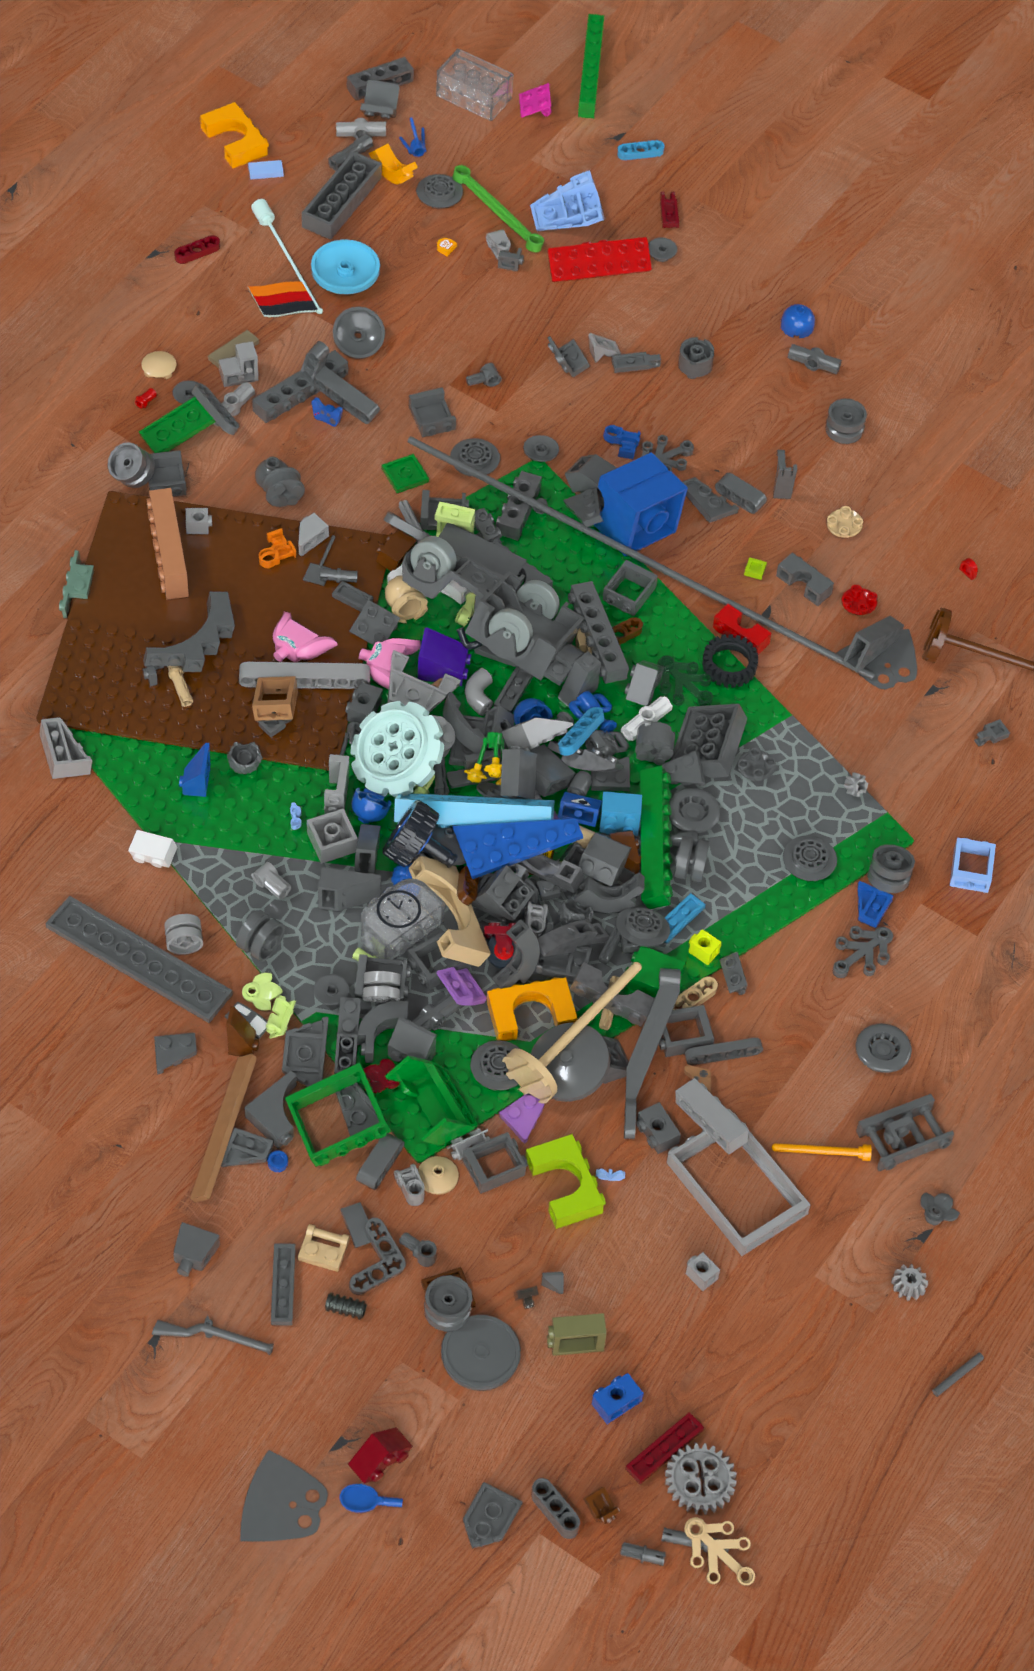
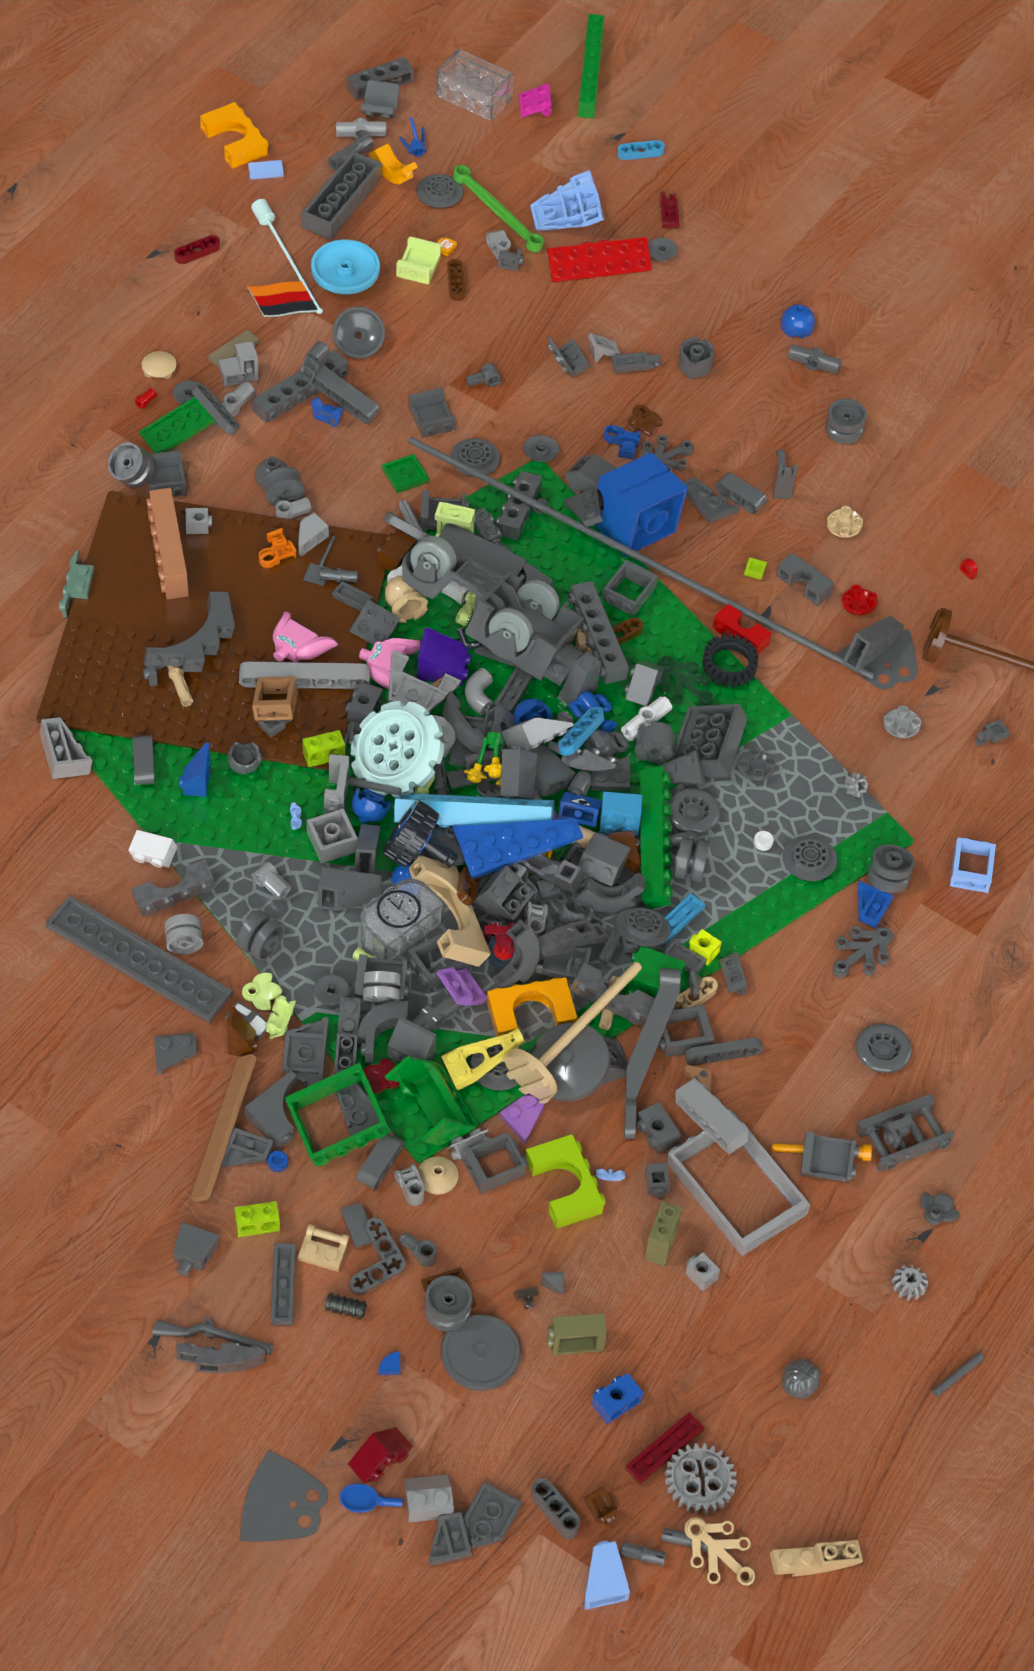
(143, 760): none -> dark grey beam
(153, 898): none -> flat silver arch
(229, 1359): none -> flat silver slope
(257, 1219): none -> lime brick
(293, 509): none -> light grey piece
(319, 747): none -> lime brick
(374, 786): none -> dark grey bar
(390, 1364): none -> blue tile
(419, 260): none -> yellowish green panel
(428, 1497): none -> light grey slope
(450, 1540): none -> dark grey wing
(456, 274): none -> reddish brown beam
(458, 1067): none -> light yellow plate
(606, 1577): none -> light blue slope
(645, 421): none -> reddish brown plate
(657, 1179): none -> dark grey brick
(663, 1233): none -> olive window
(693, 960): none -> dark grey plate
(695, 982): none -> dark grey slope
(763, 840): none -> white tile
(801, 1378): none -> dark grey hair
(816, 1559): none -> tan slope
(828, 1158): none -> dark grey panel
(902, 722): none -> light grey dish

